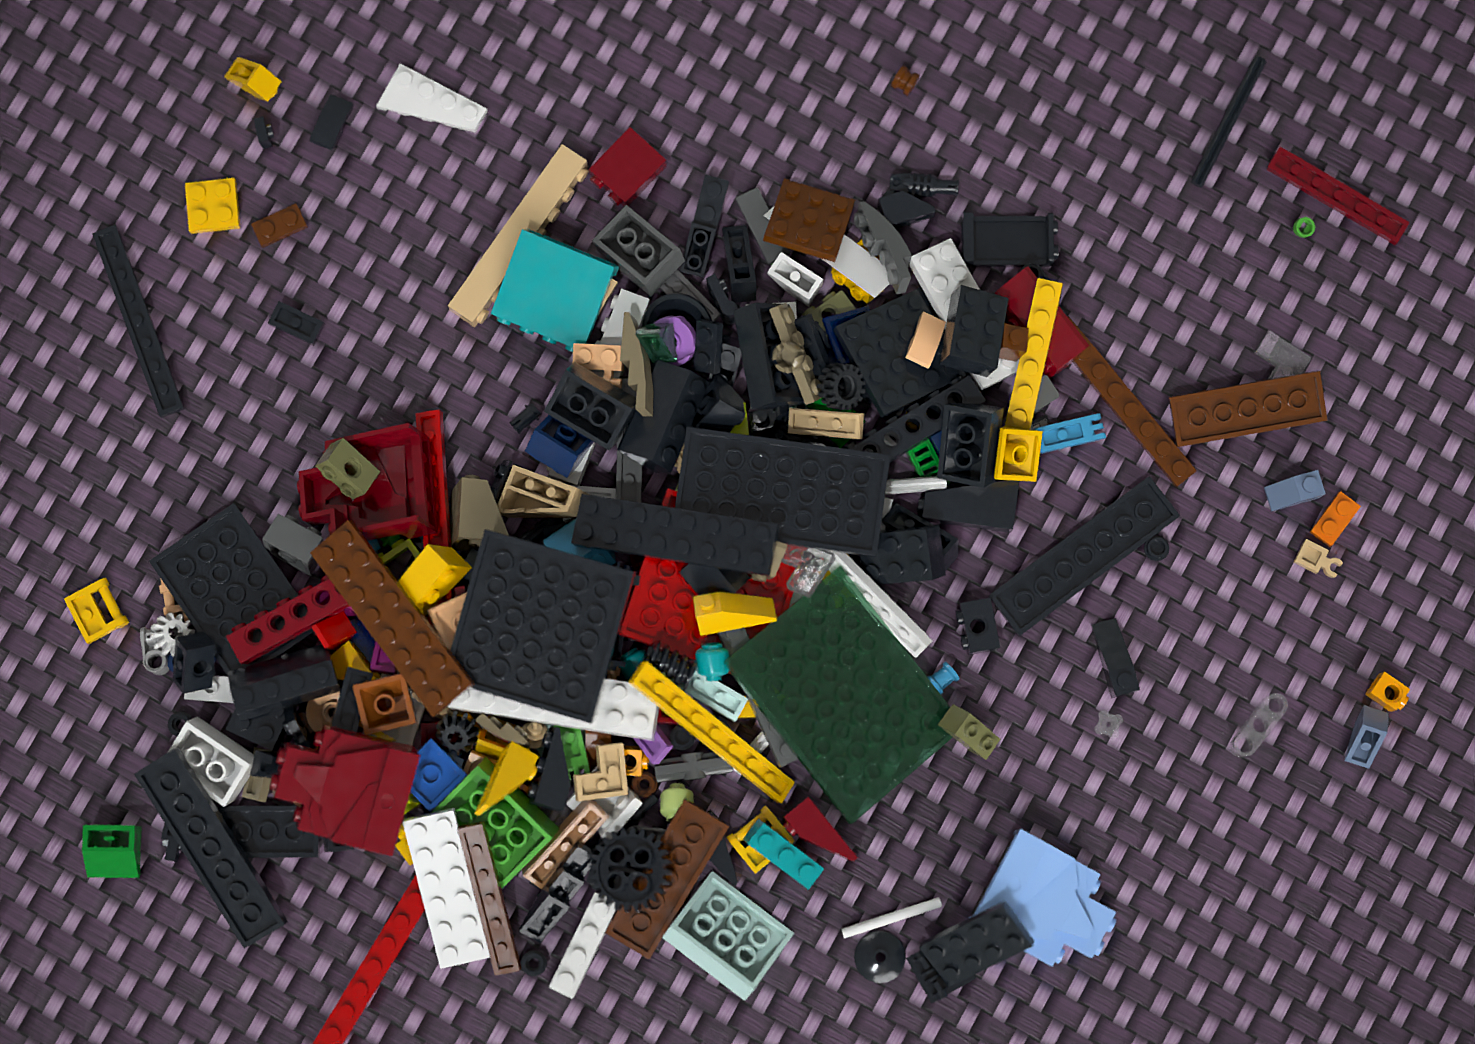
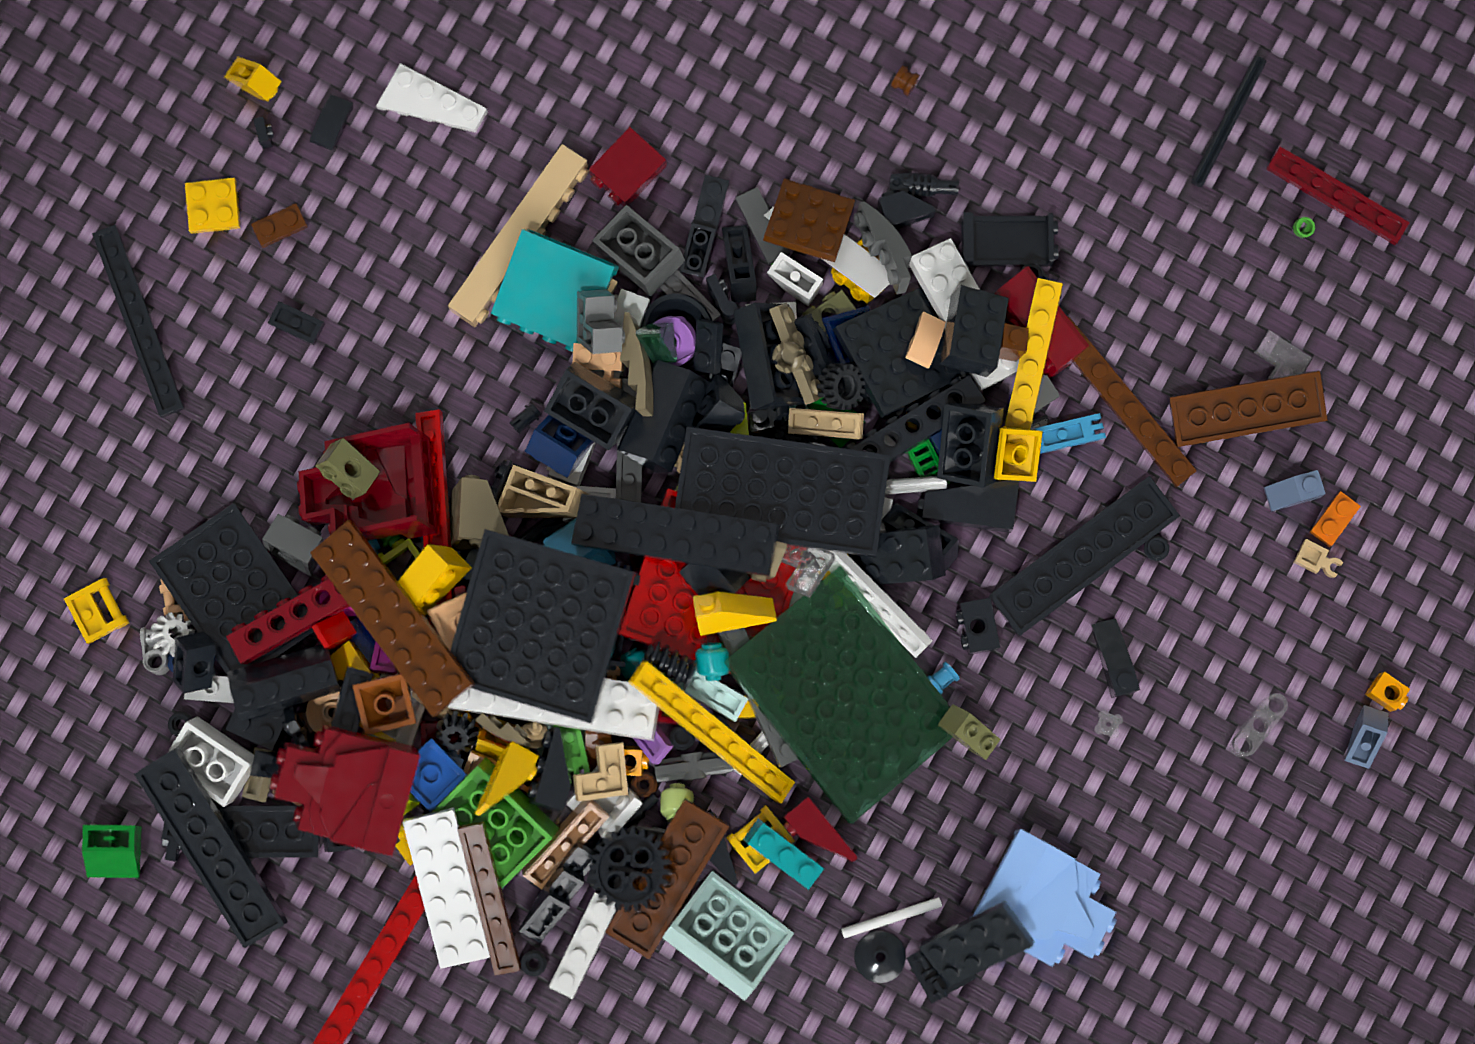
(596, 322): none -> dark grey brick

